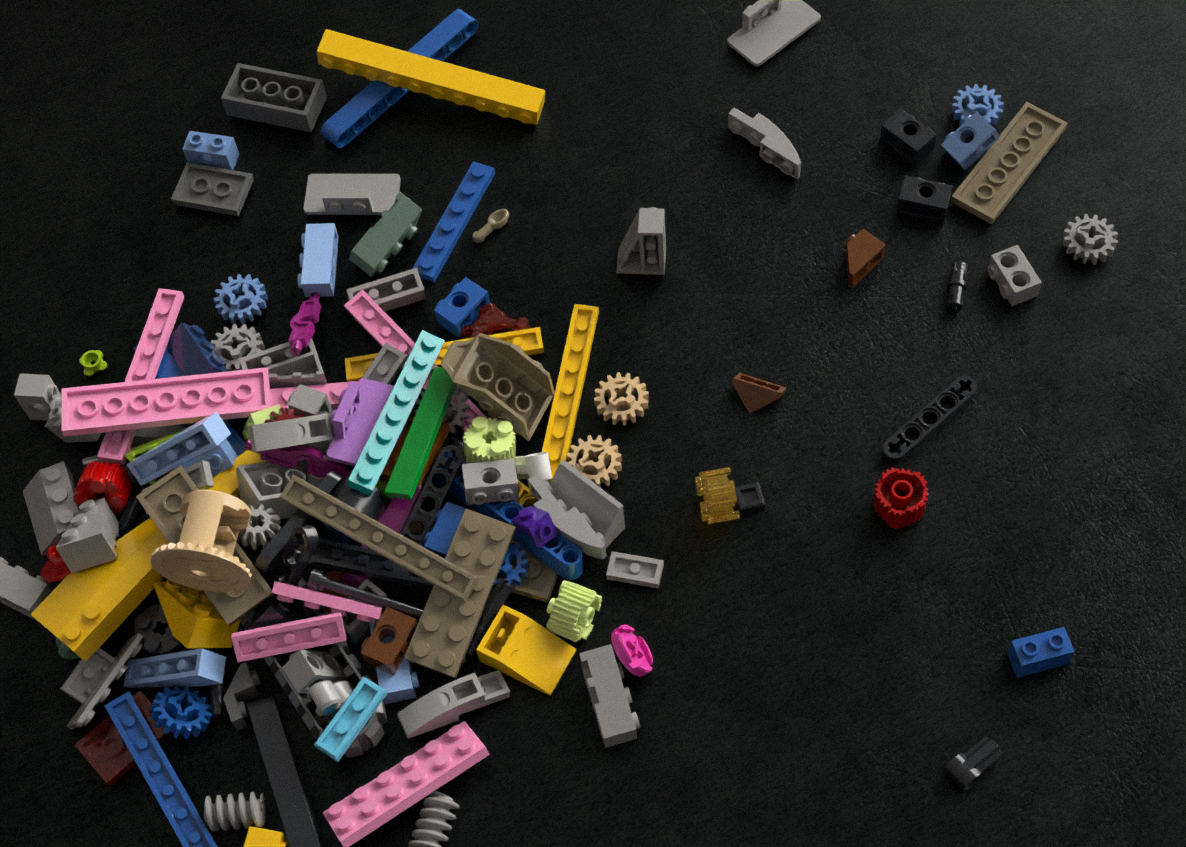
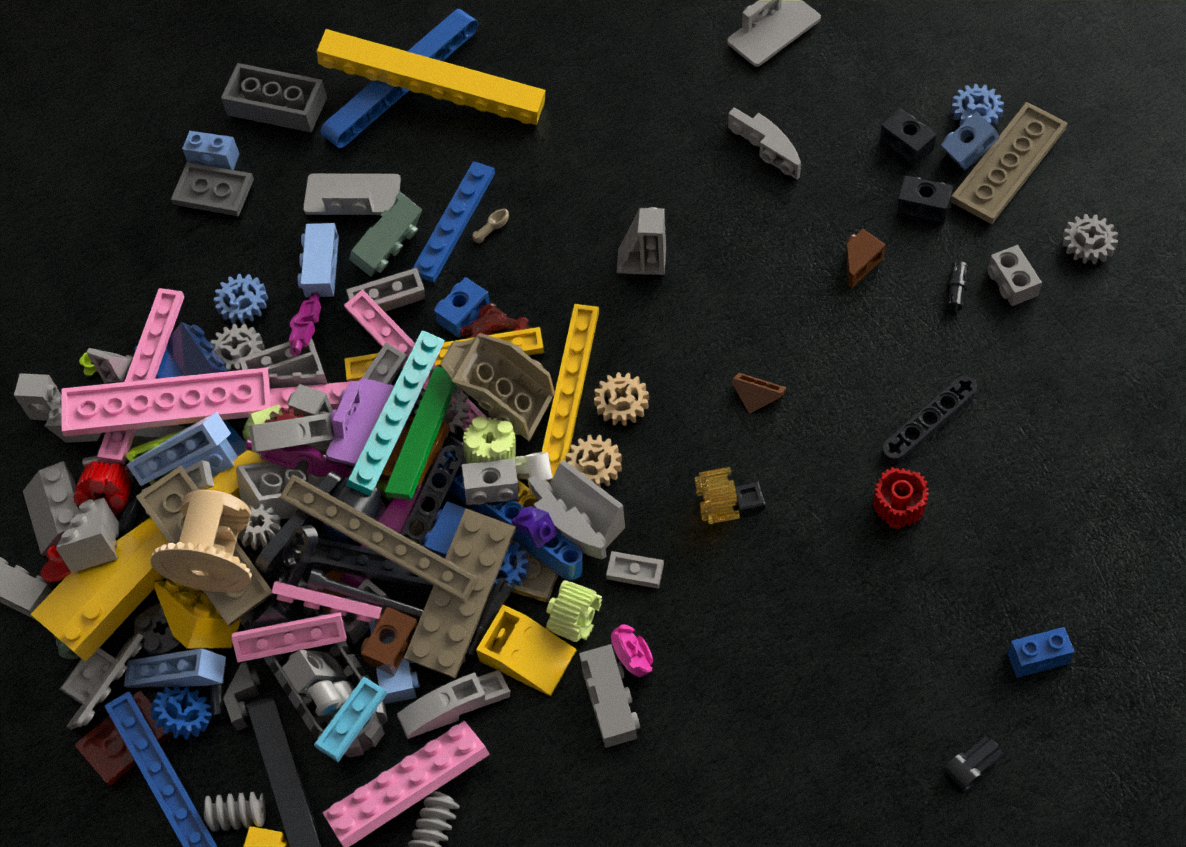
(110, 366): none -> light grey slope

